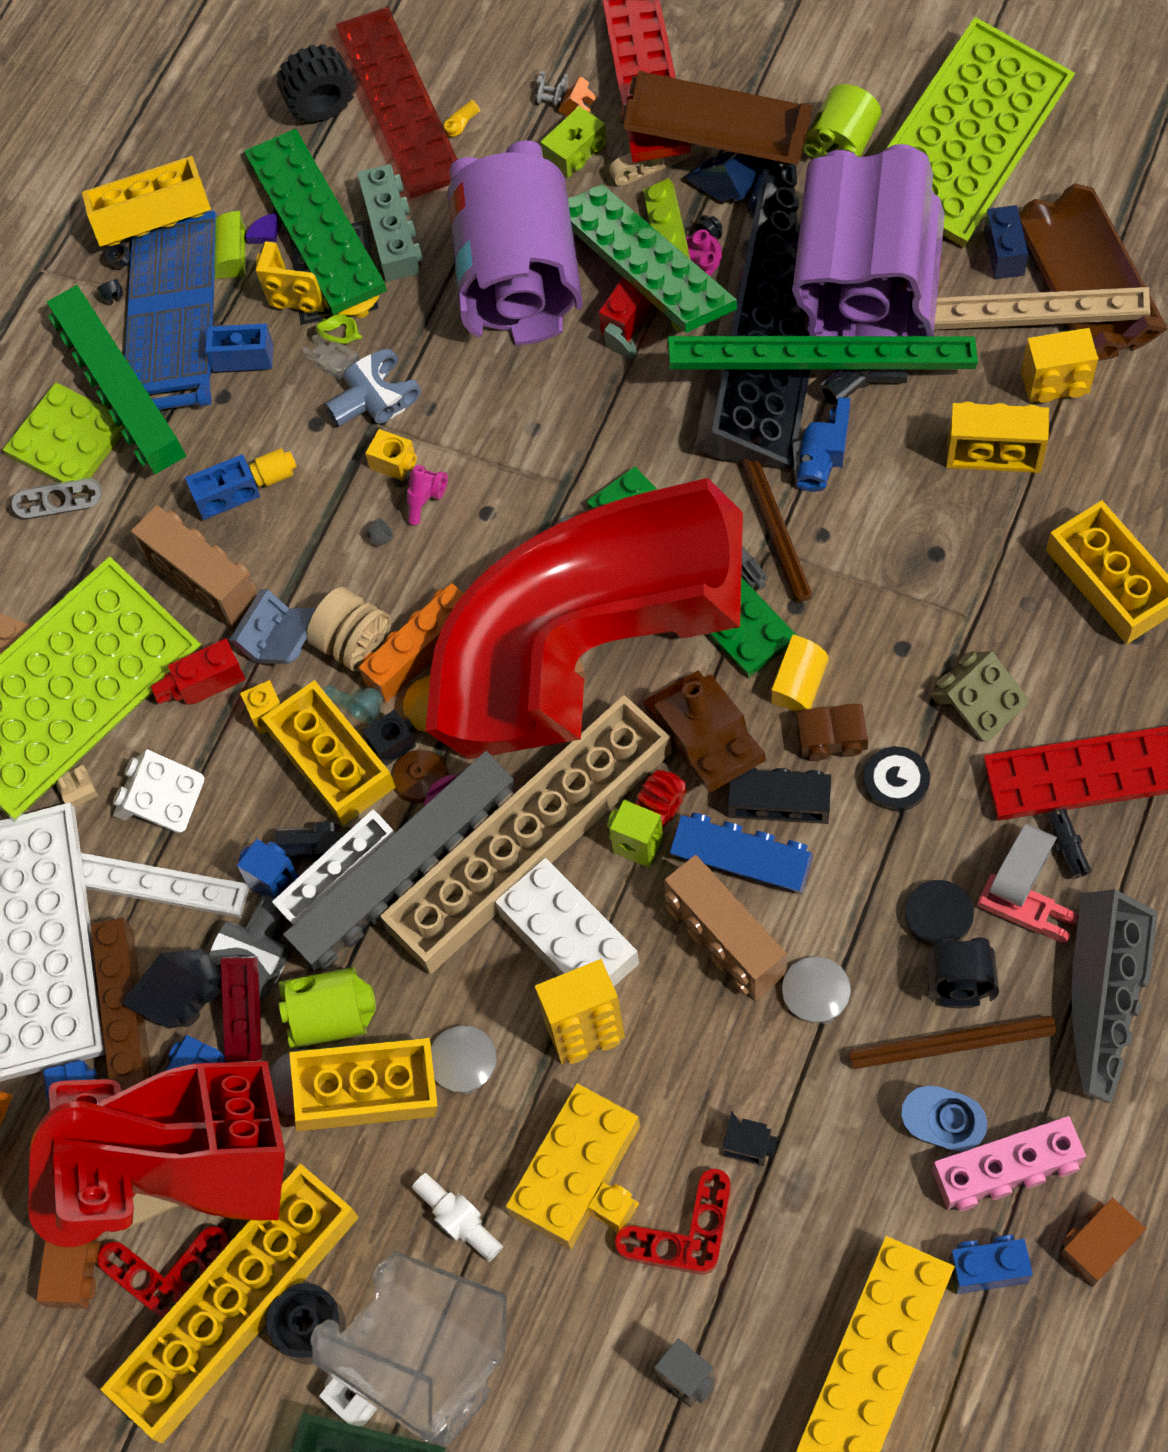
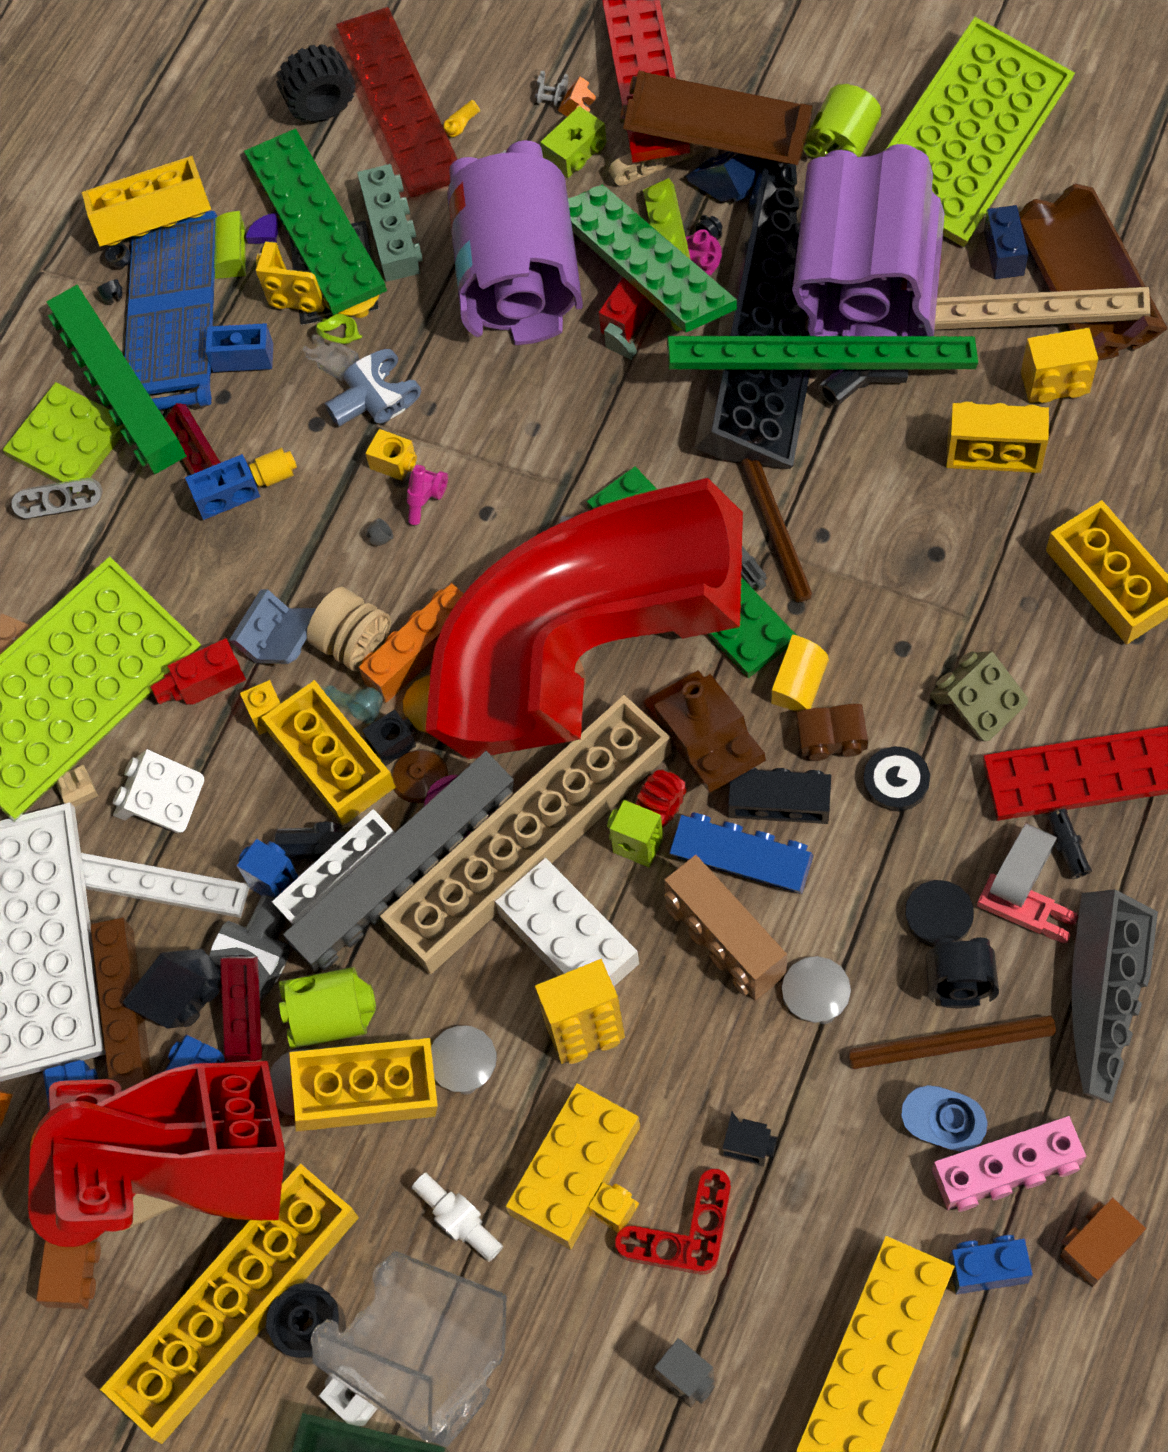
(173, 1282): red beam -> none
(194, 443): none -> dark red plate
(195, 565): medium nougat brick -> none
(821, 449): blue plate -> none

